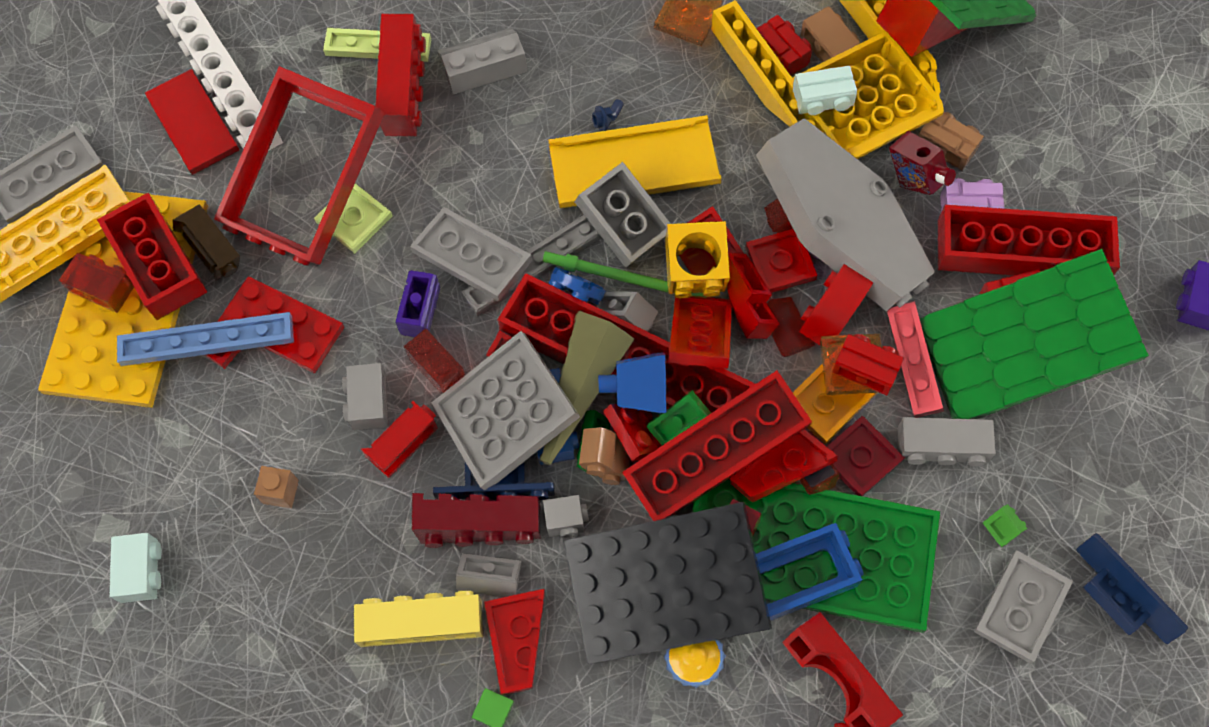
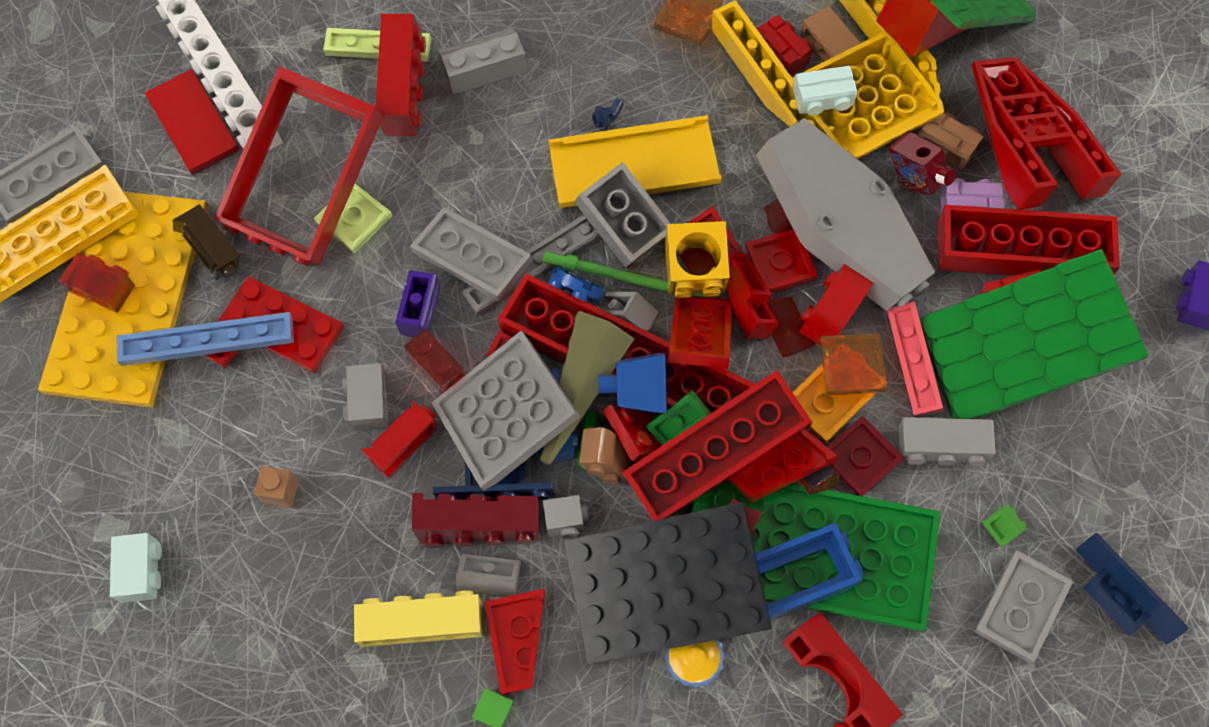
(152, 256): red brick -> none
(868, 363): red brick -> none
(1028, 115): none -> red wedge

